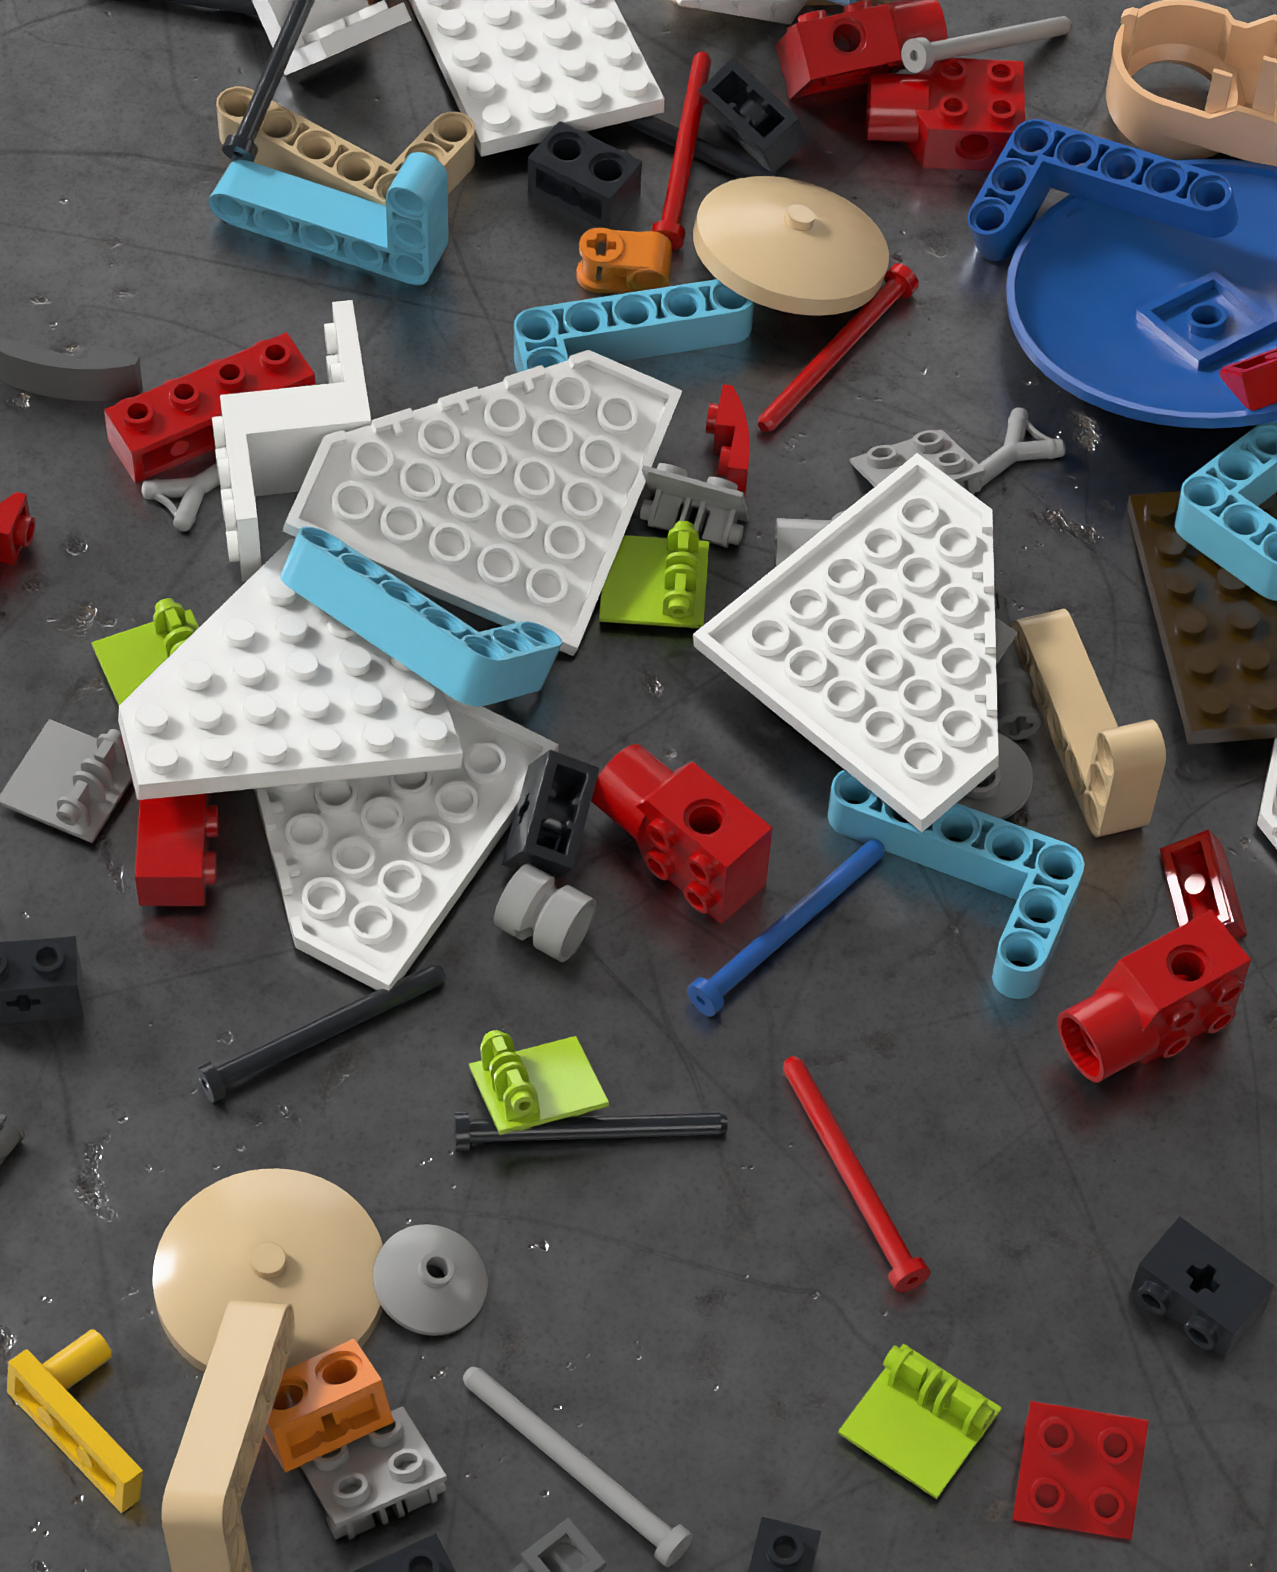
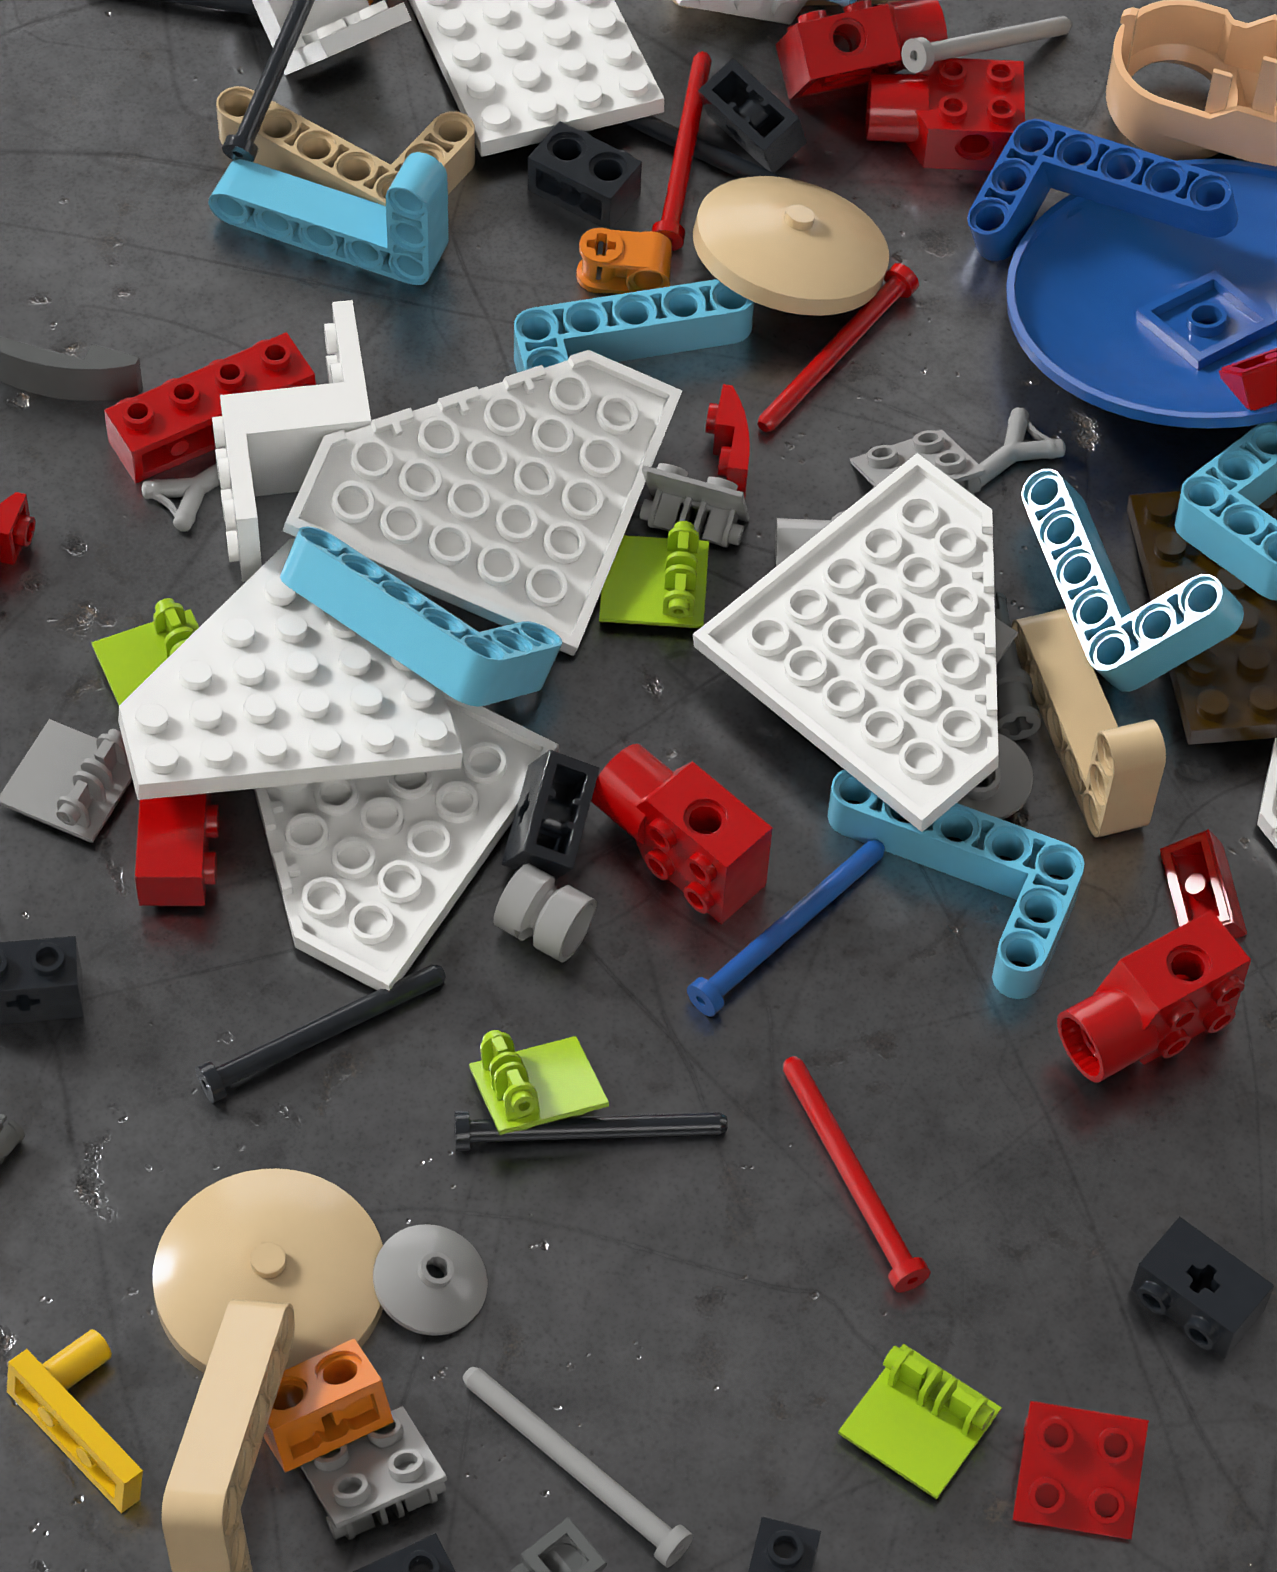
(1099, 605): none -> medium azure beam

